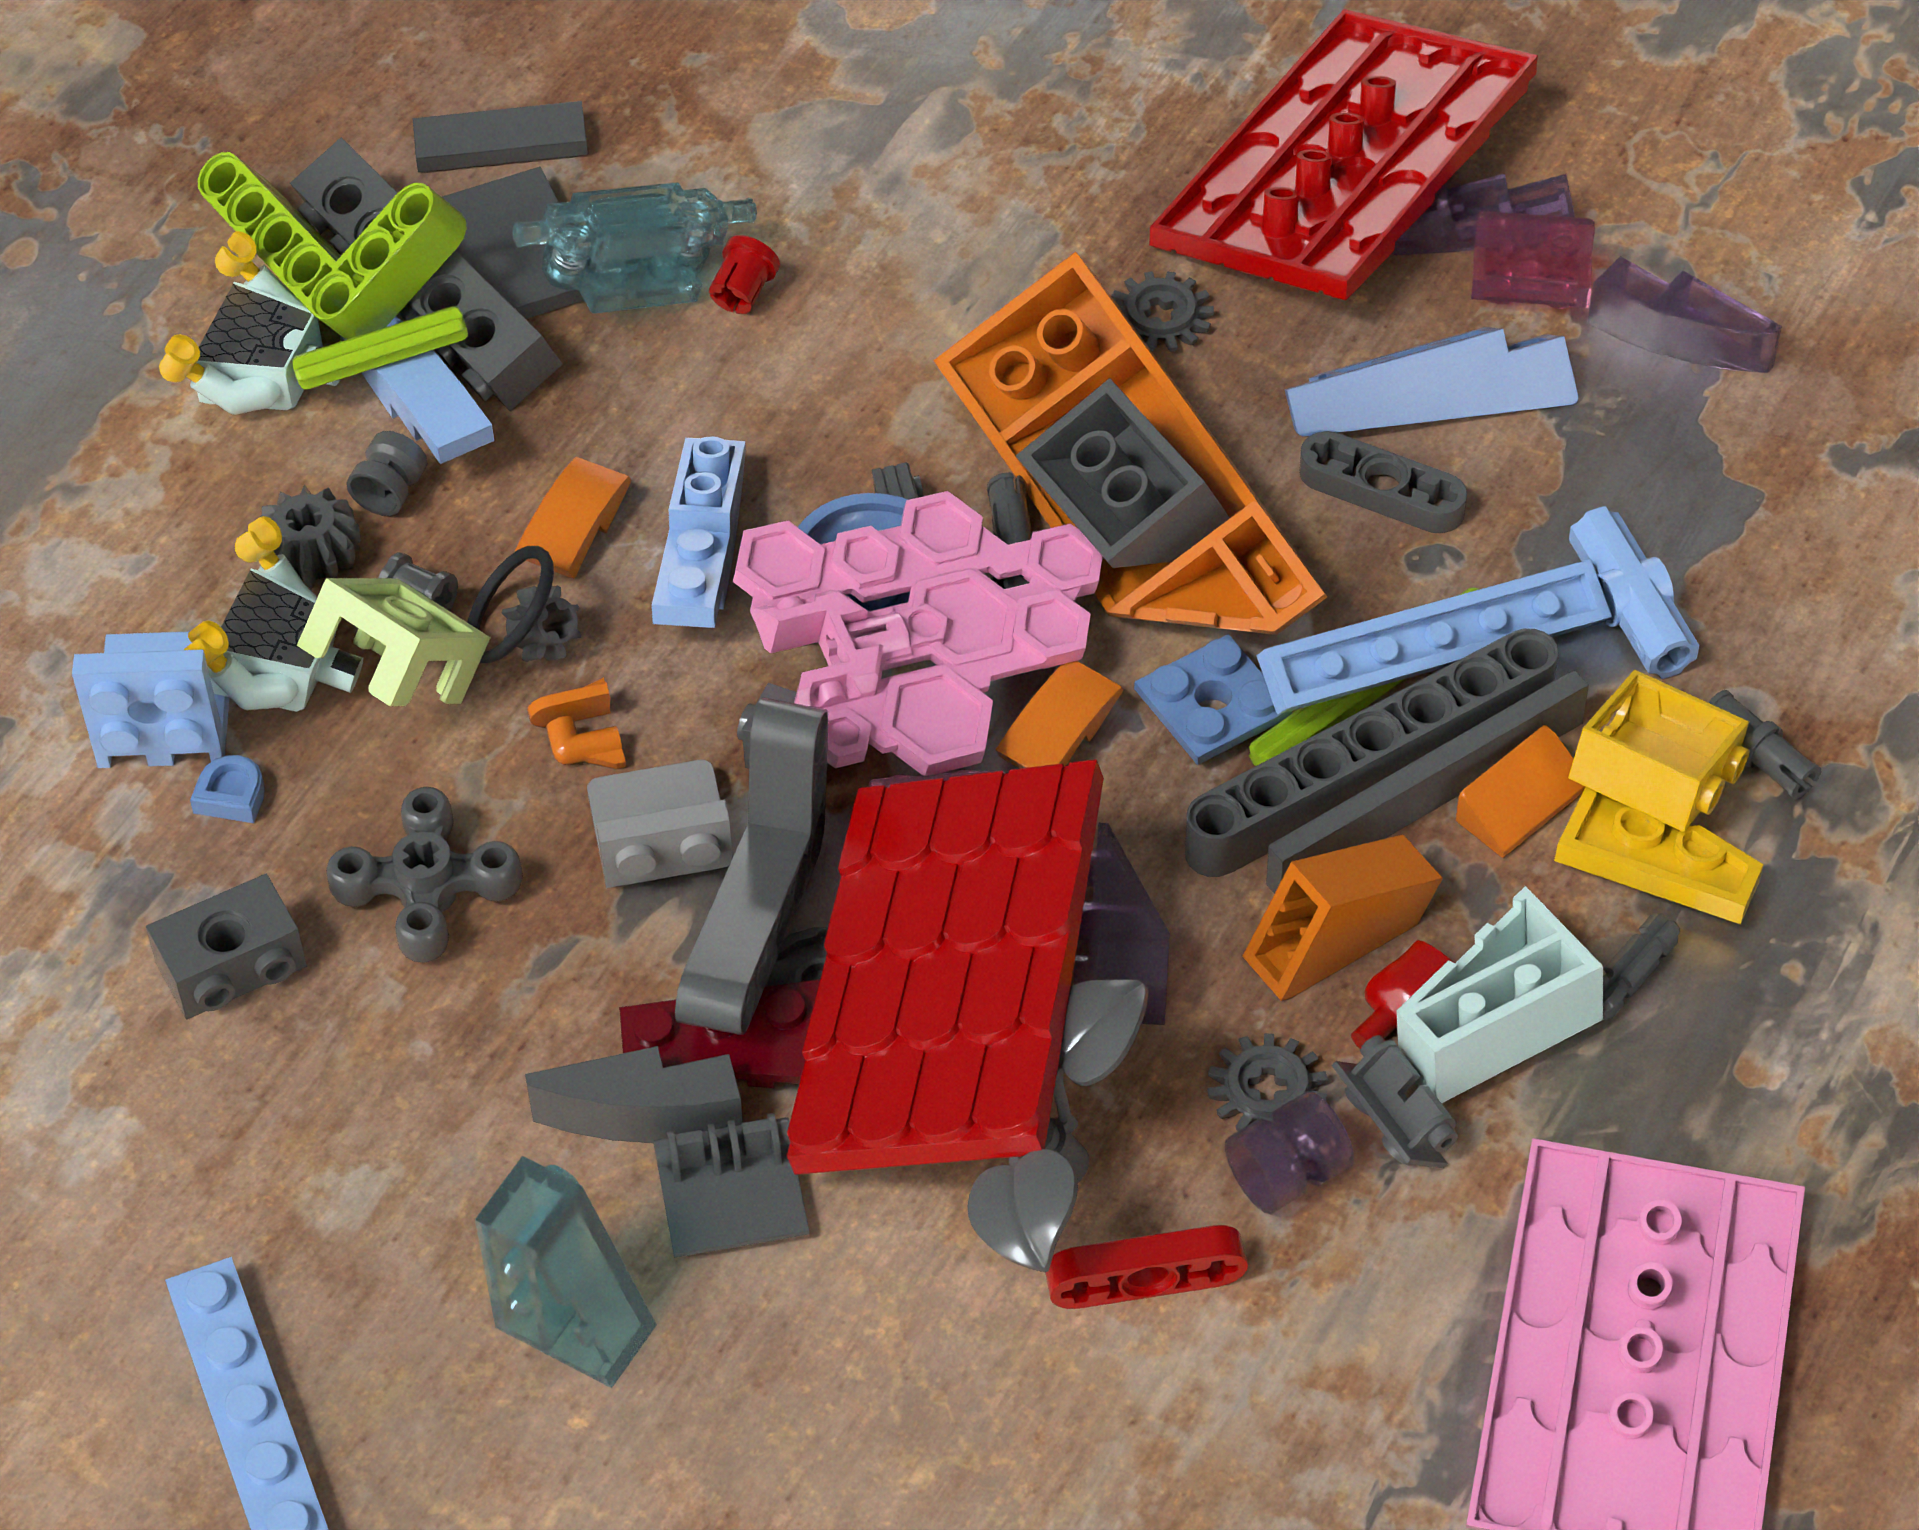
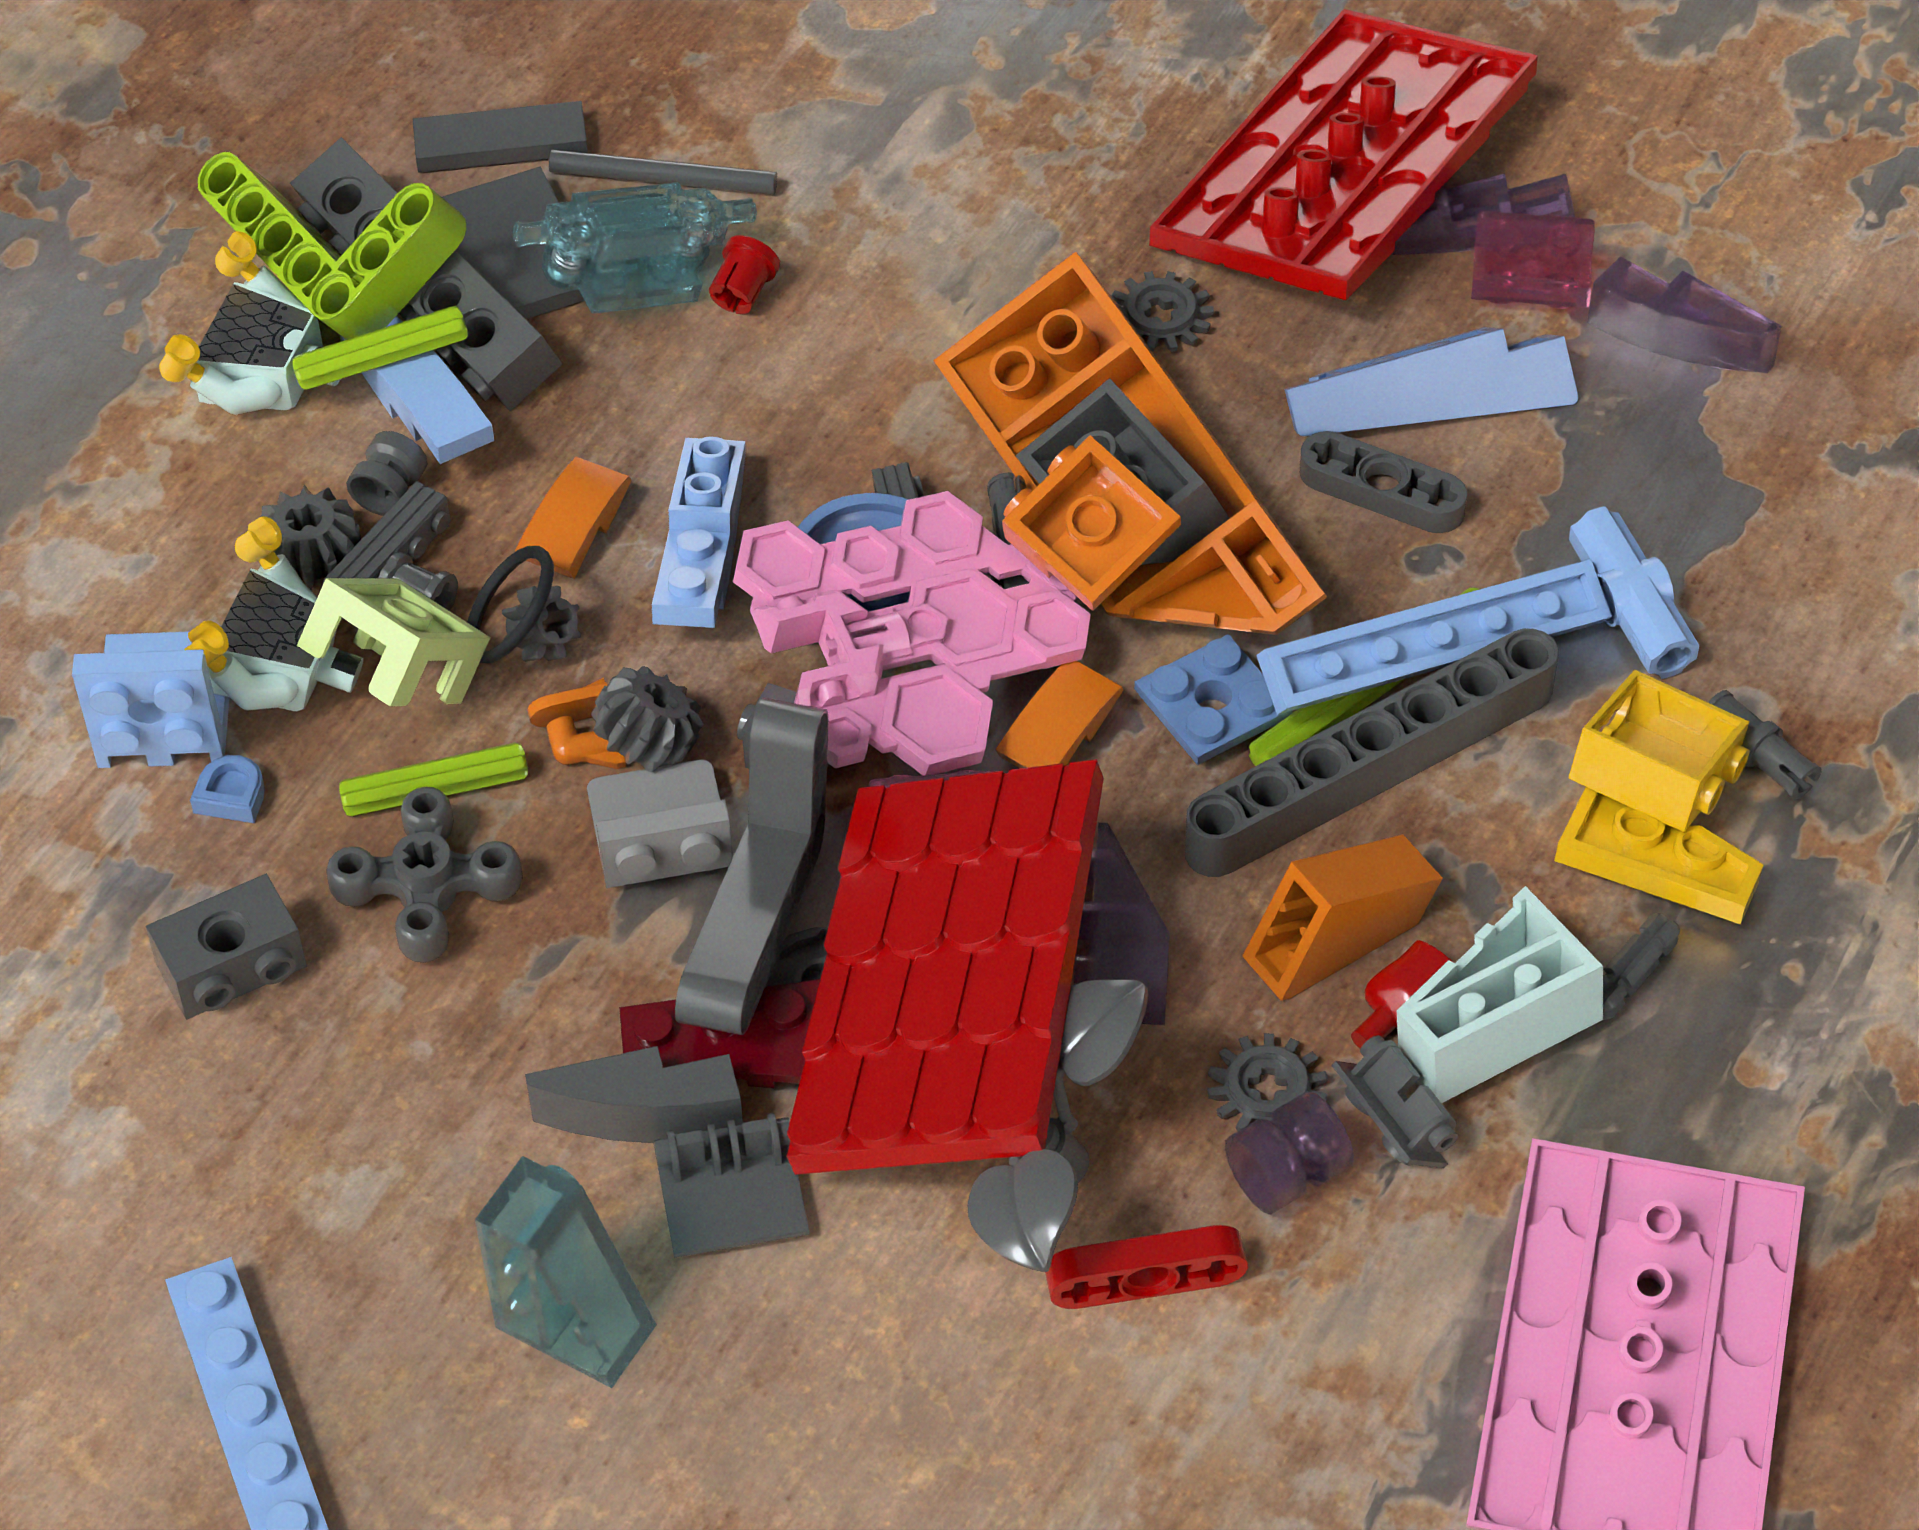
(405, 528): none -> dark grey piece
(448, 774): none -> lime axle
(647, 718): none -> dark grey gear
(663, 171): none -> dark grey bar
(1088, 522): none -> orange plate
(1432, 778): dark grey tile -> none
(1519, 792): orange slope -> none

